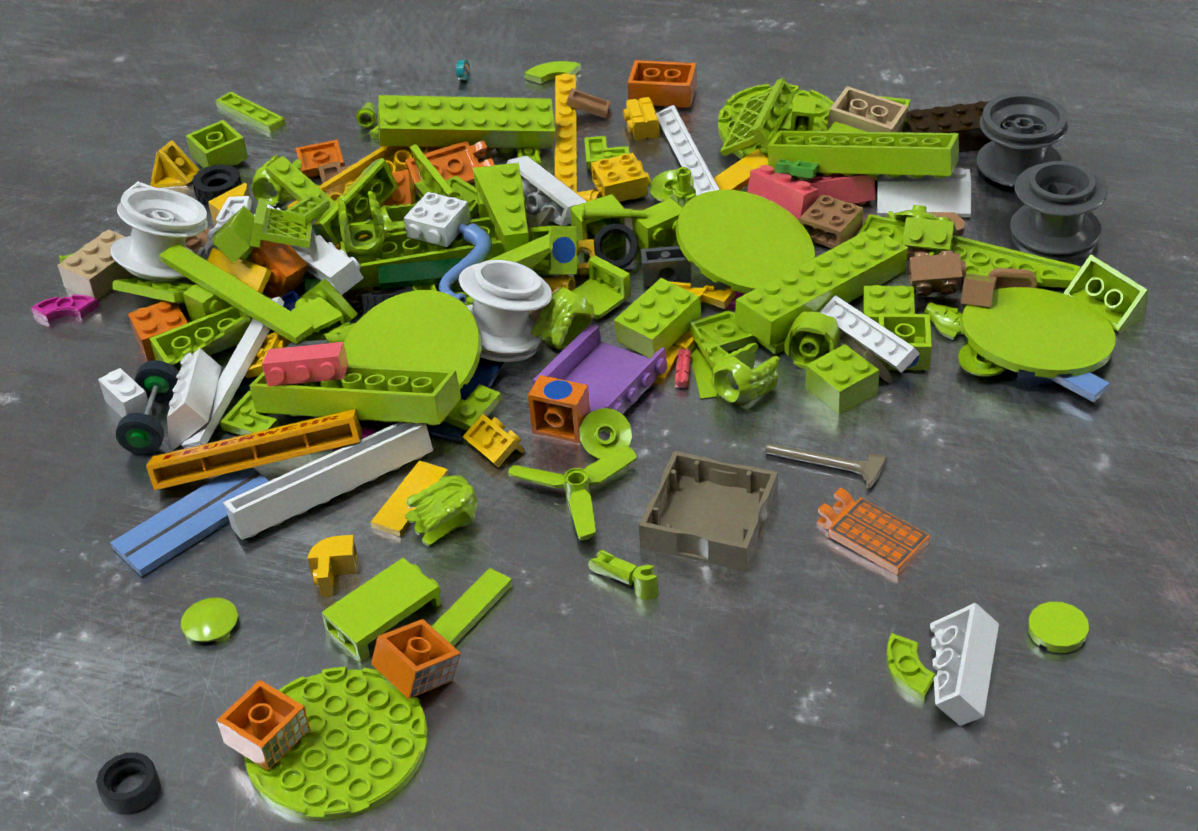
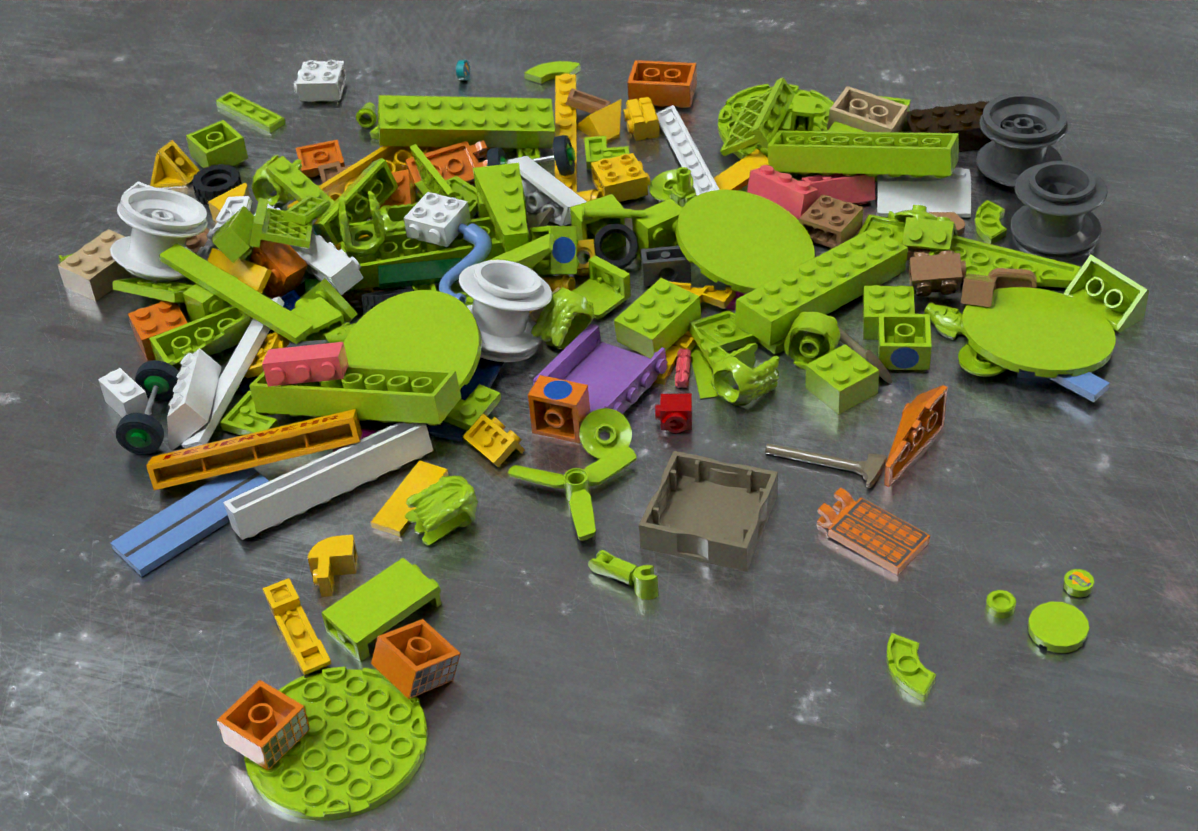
(54, 307): dark pink tile -> none
(134, 800): black tyre -> none
(209, 620): lime dish -> none
(295, 627): none -> yellow slope
(320, 81): none -> white brick
(472, 606): lime tile -> none
(563, 155): none -> black axle
(603, 122): none -> yellow slope
(675, 412): none -> red brick
(801, 169): bright green plate -> none
(870, 334): white plate -> none
(918, 426): none -> orange wedge
(963, 662): white wedge -> none
(988, 222): none -> lime tile
(1000, 604): none -> lime tile
(1078, 583): none -> lime tile

